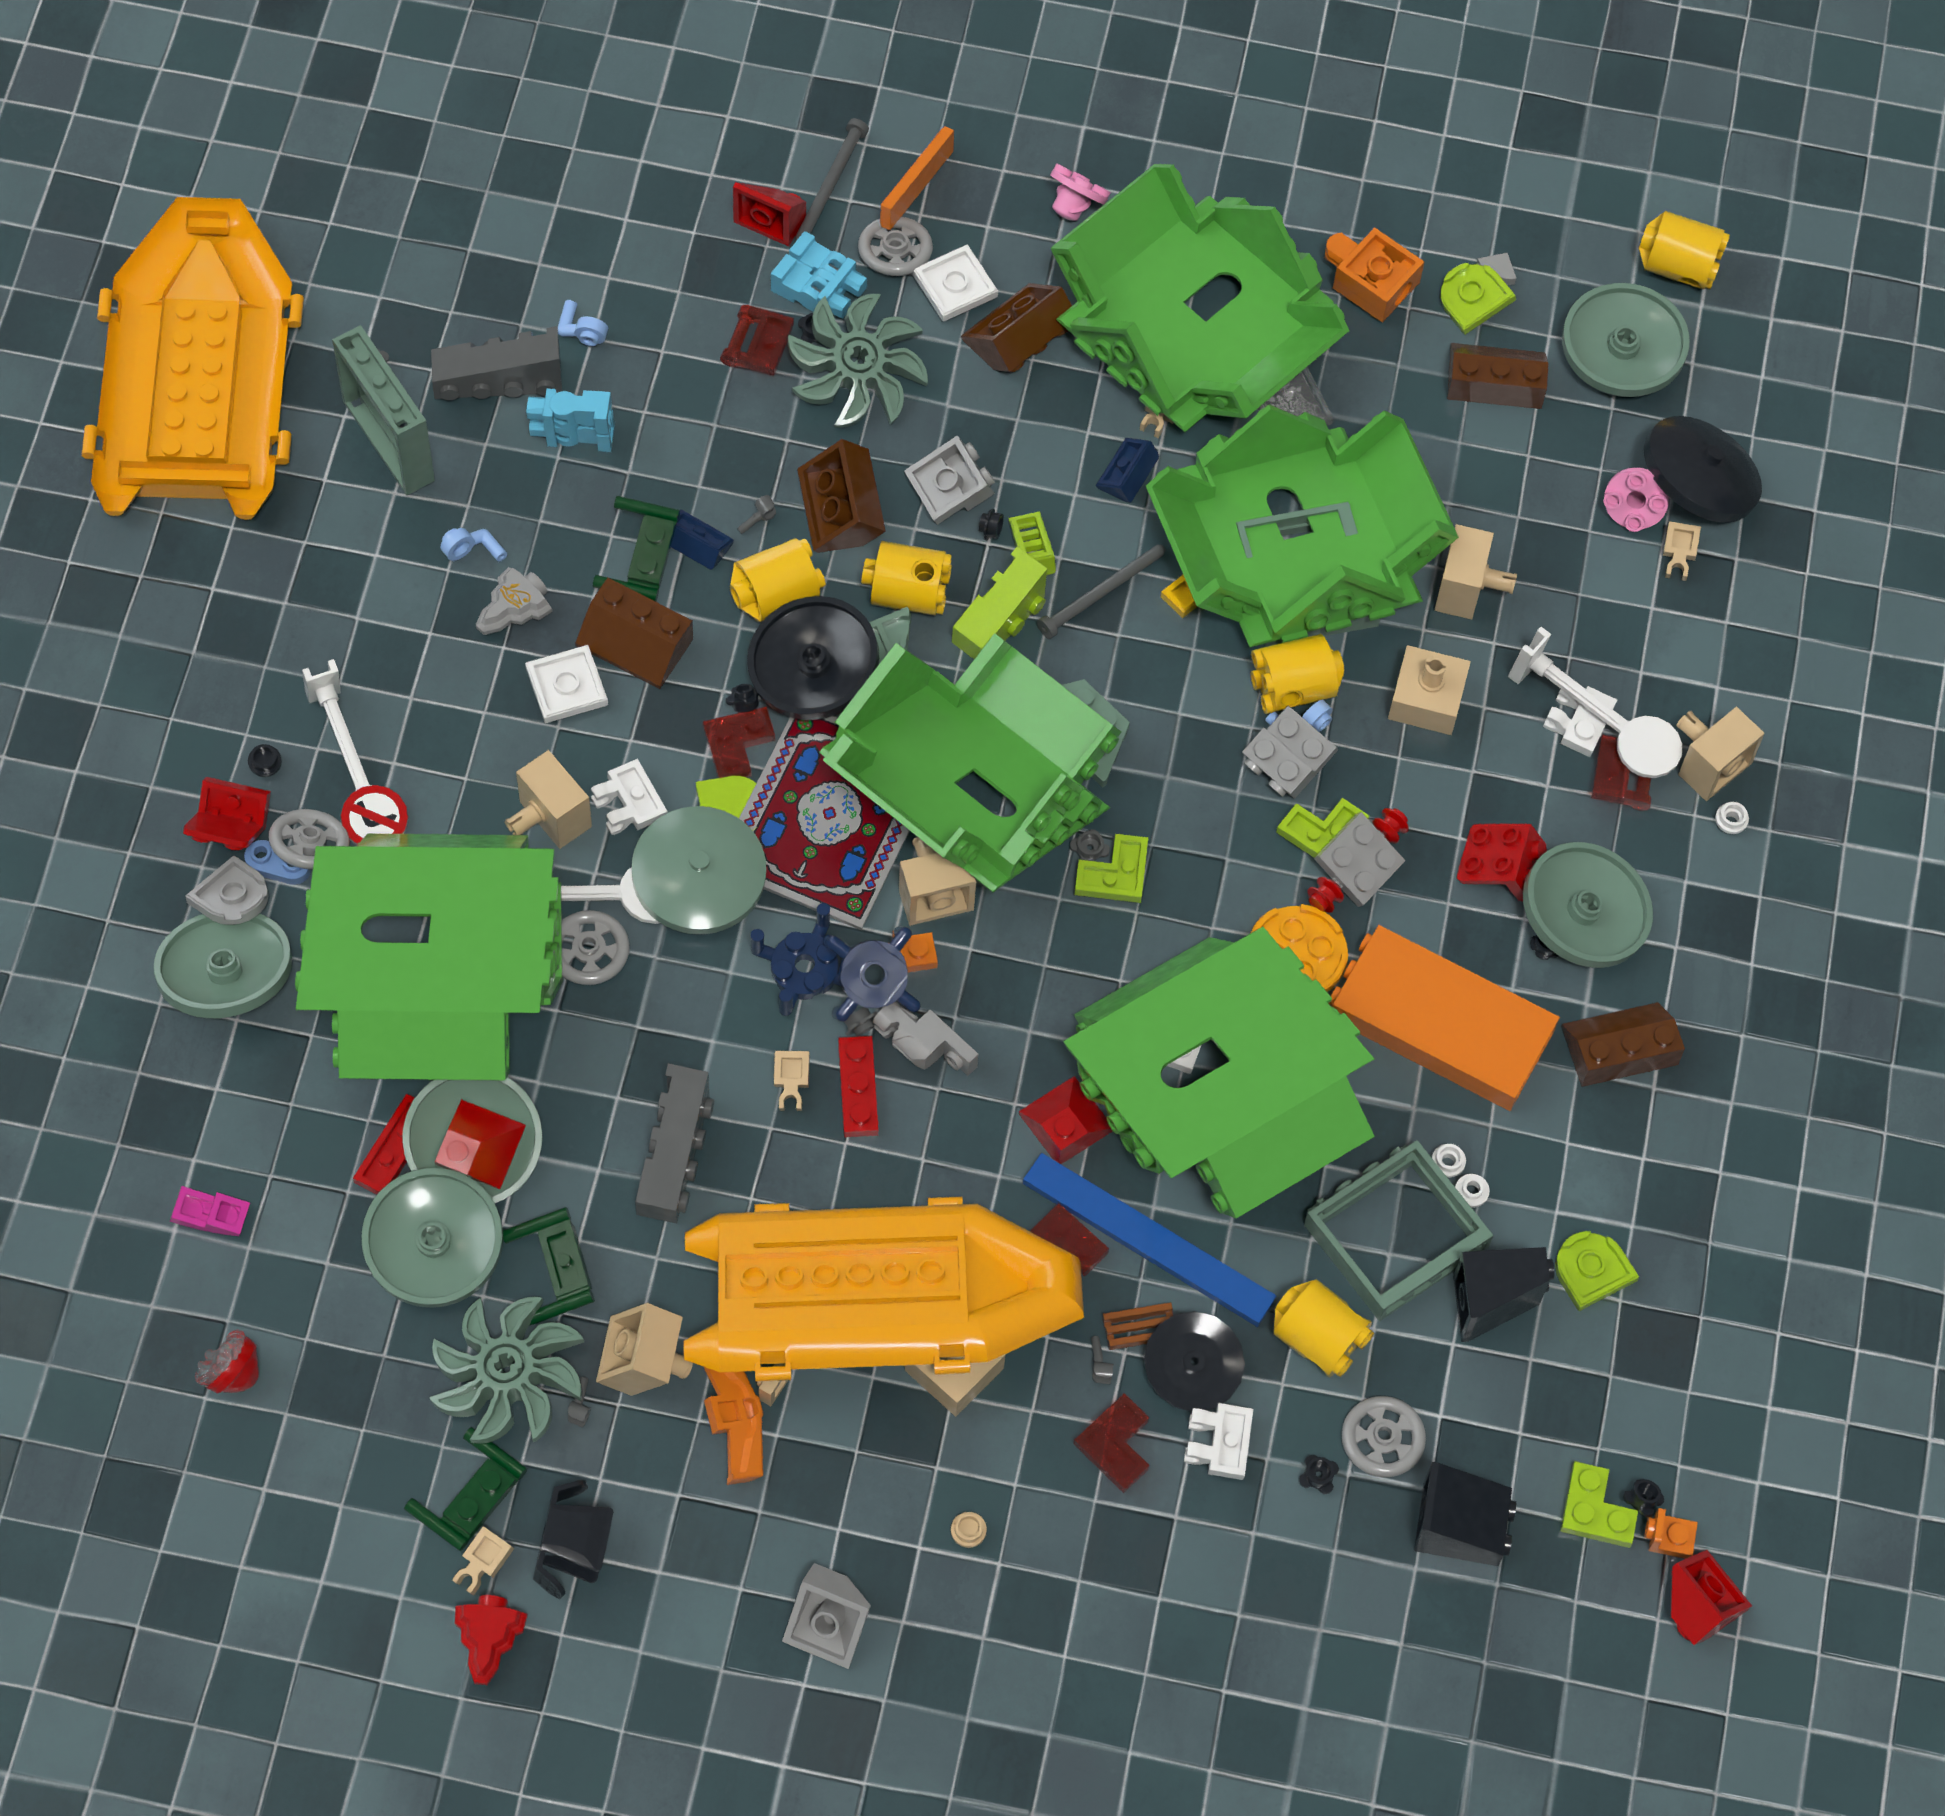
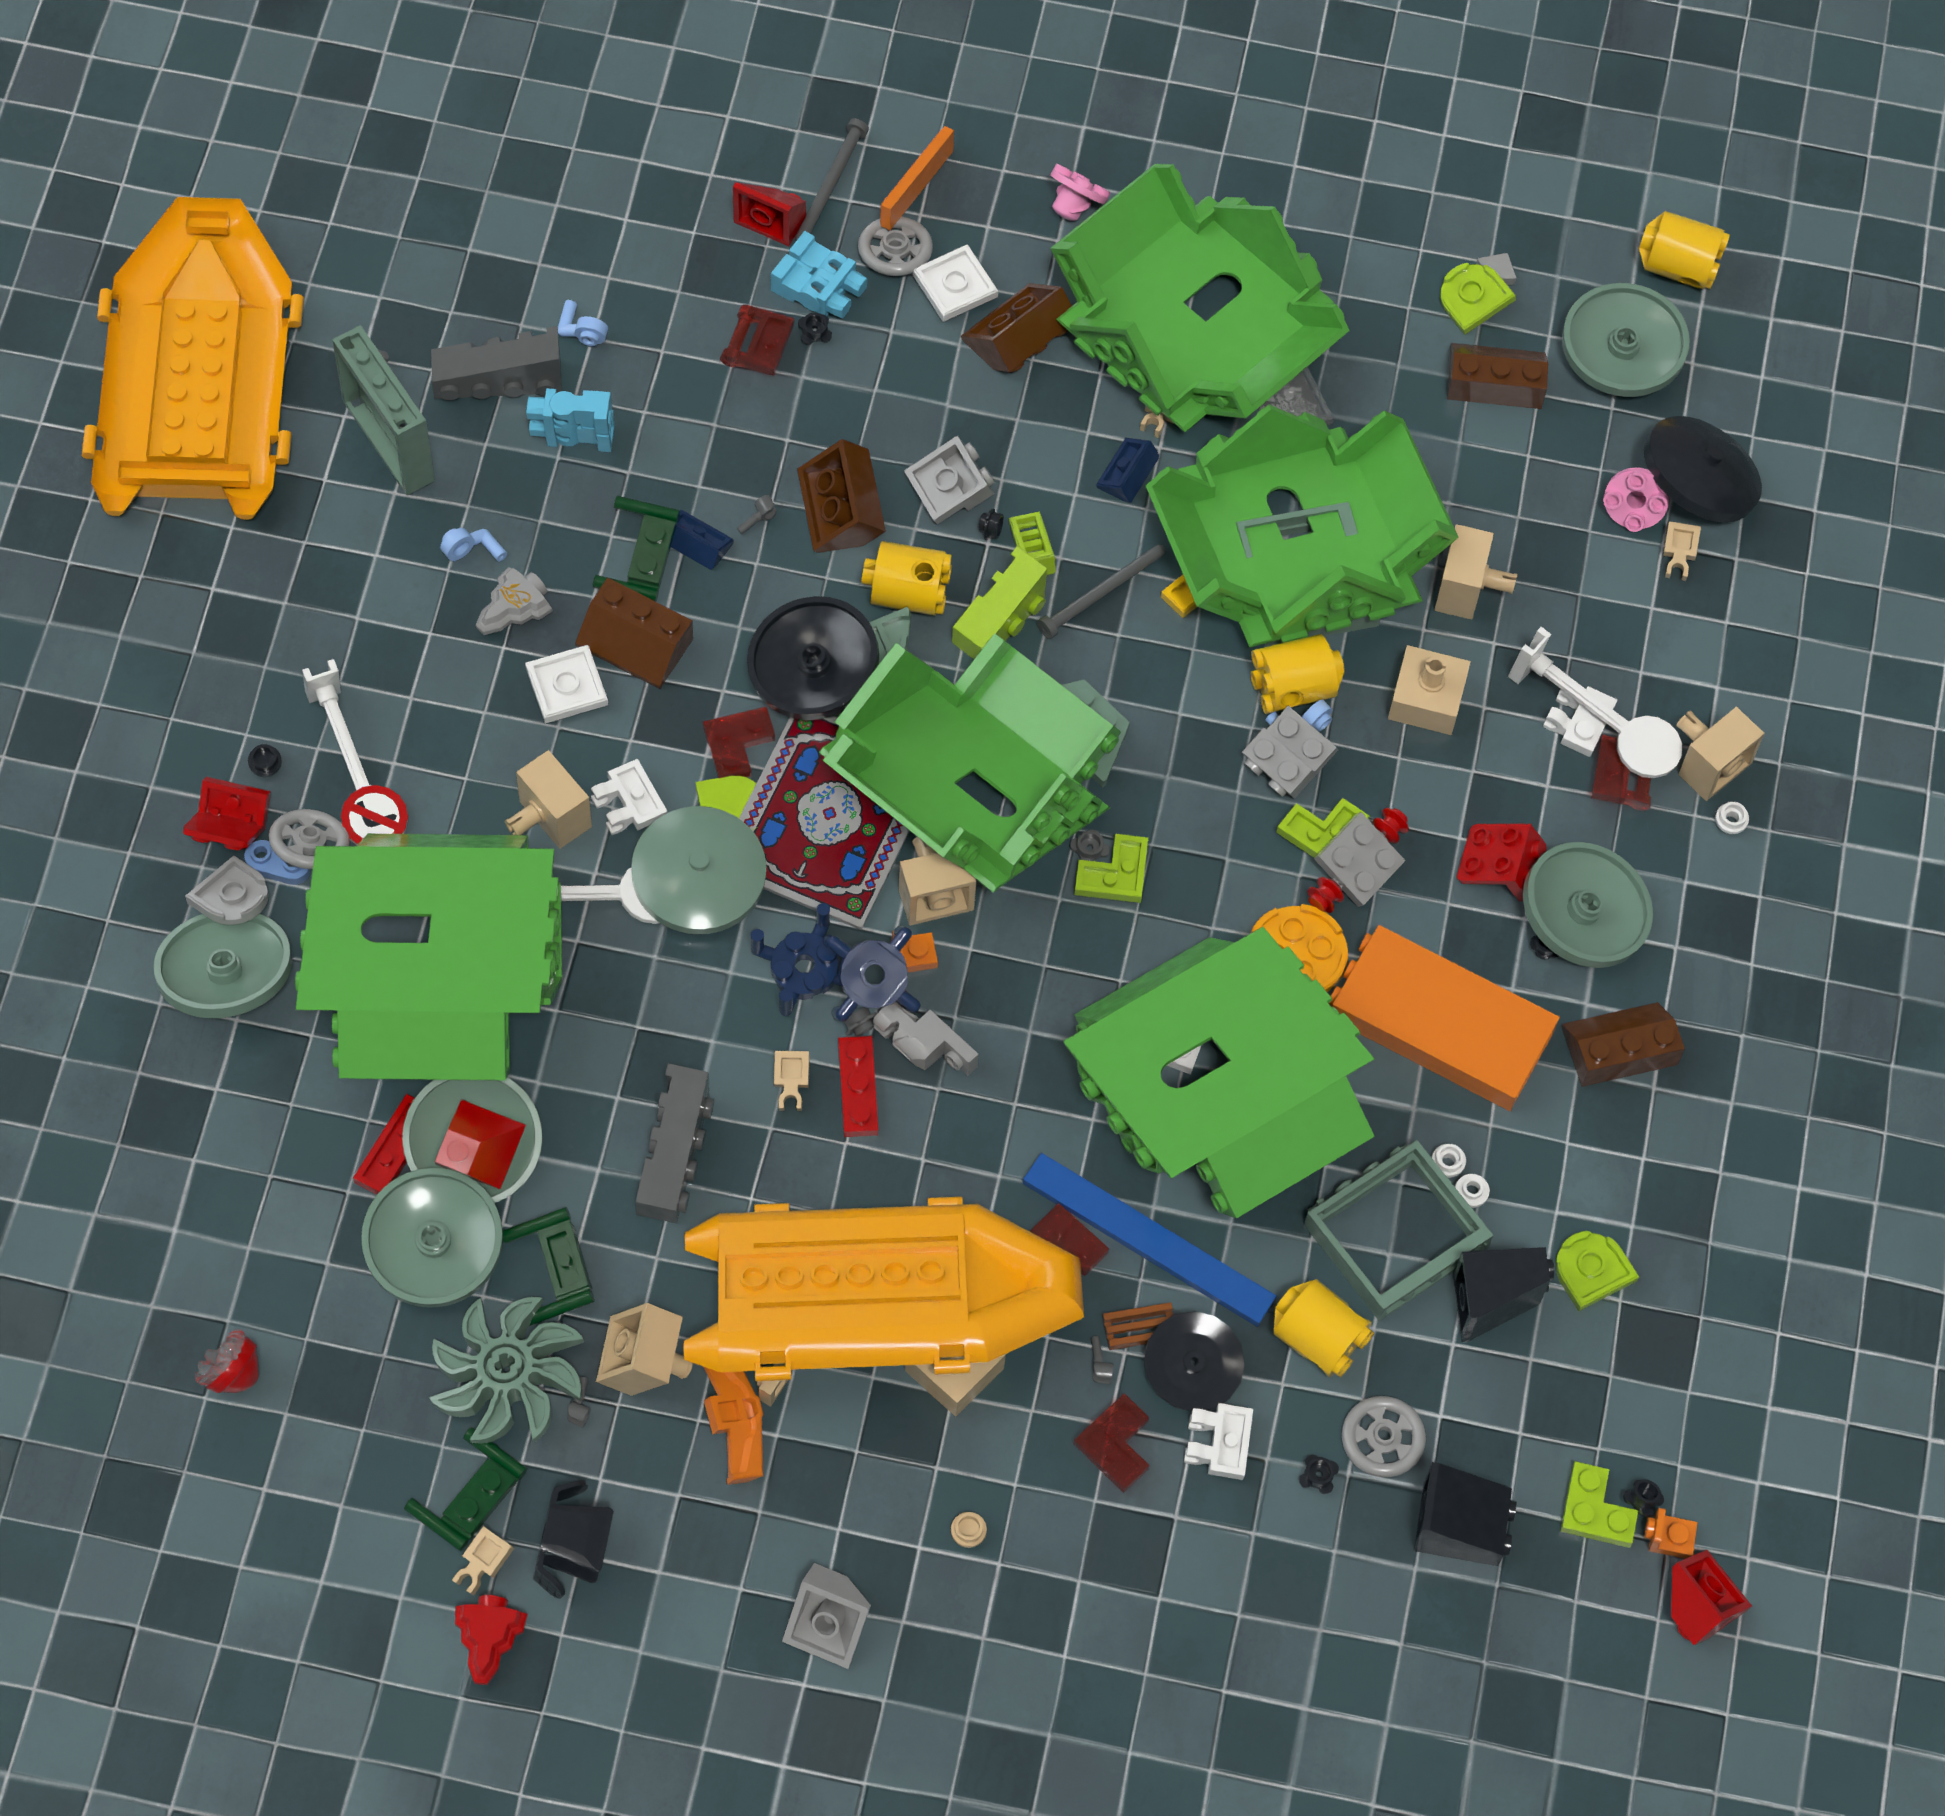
(210, 1213): dark pink slope -> none
(617, 952): light grey plate -> none
(743, 698): black plate -> none
(775, 578): yellow cylinder -> none
(849, 373): sand green piece -> none
(1065, 1121): red slope -> none
(1374, 272): orange brick -> none

